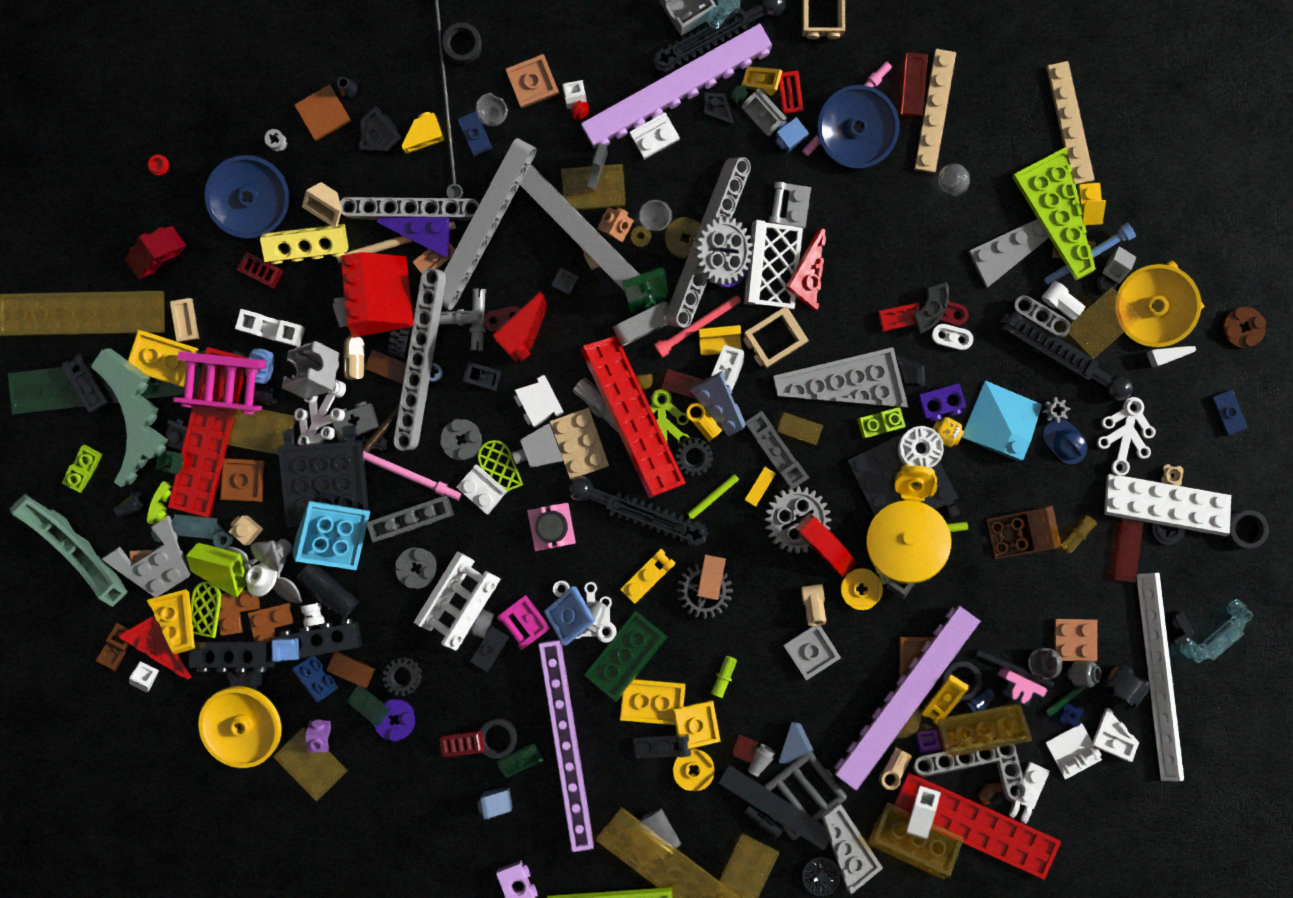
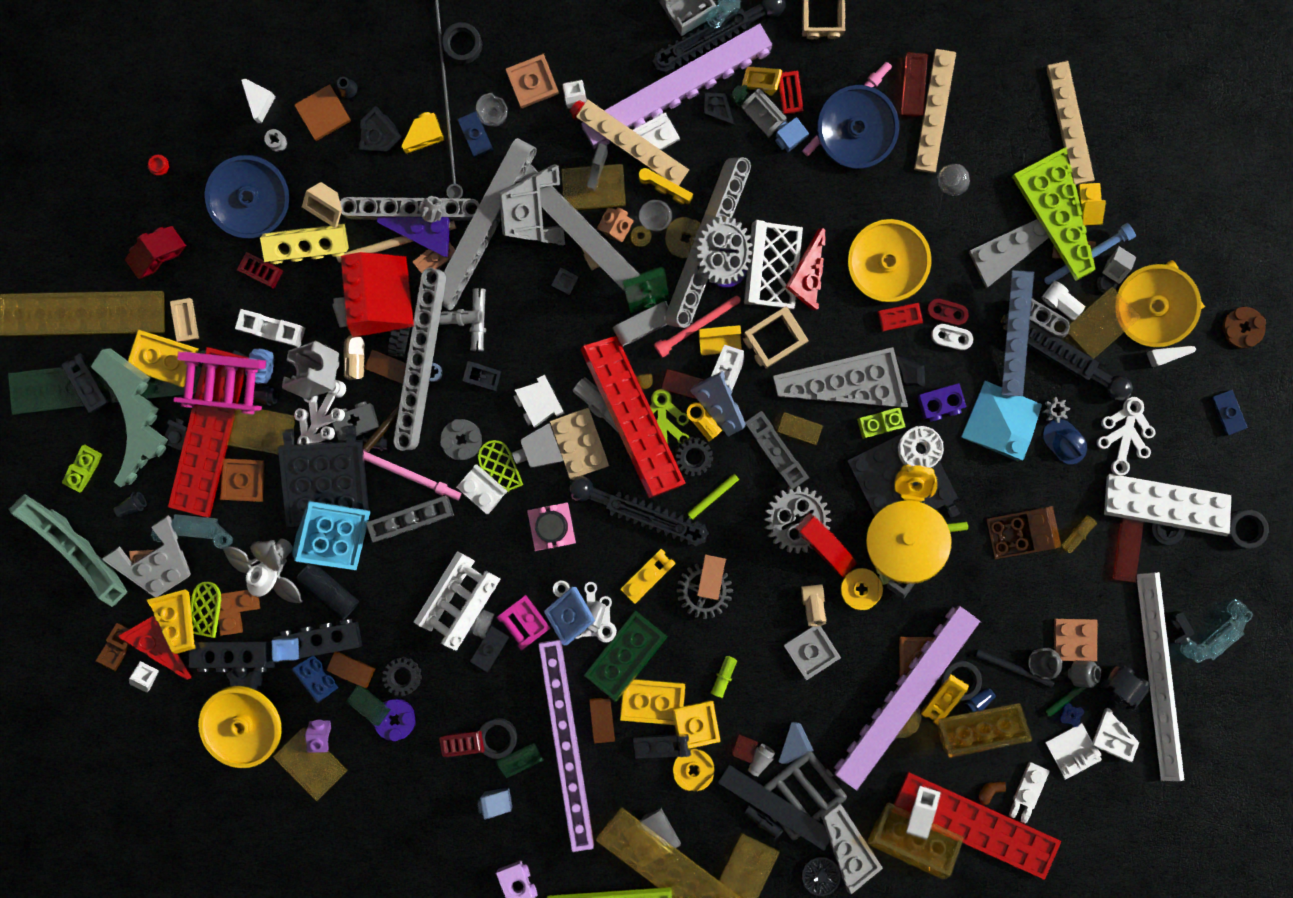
(157, 508): lime slope -> none
(170, 462): clear green plate -> none
(218, 567): lime slope -> none
(245, 529): tan brick -> none
(258, 99): none -> white slope
(266, 620): dark orange plate -> none
(312, 614): white wheel -> none
(419, 556): dark grey plate -> none
(432, 209): none -> light grey gear
(502, 316): dark red plate -> none
(520, 332): red slope -> none
(523, 212): none -> light grey wing
(602, 720): none -> reddish brown slope
(632, 142): none -> tan plate
(665, 186): none -> yellow plate
(760, 486): yellow piece -> none
(797, 205): light grey plate -> none
(889, 260): none -> yellow dish
(895, 766): tan piece -> none
(928, 742): dark purple slope -> none
(933, 309): pearl dark grey tile -> none
(949, 431): yellow head -> none
(975, 760): light grey beam -> none
(1017, 333): none -> sand blue plate
(1019, 687): bright pink piece -> none
(1177, 471): tan plate -> none

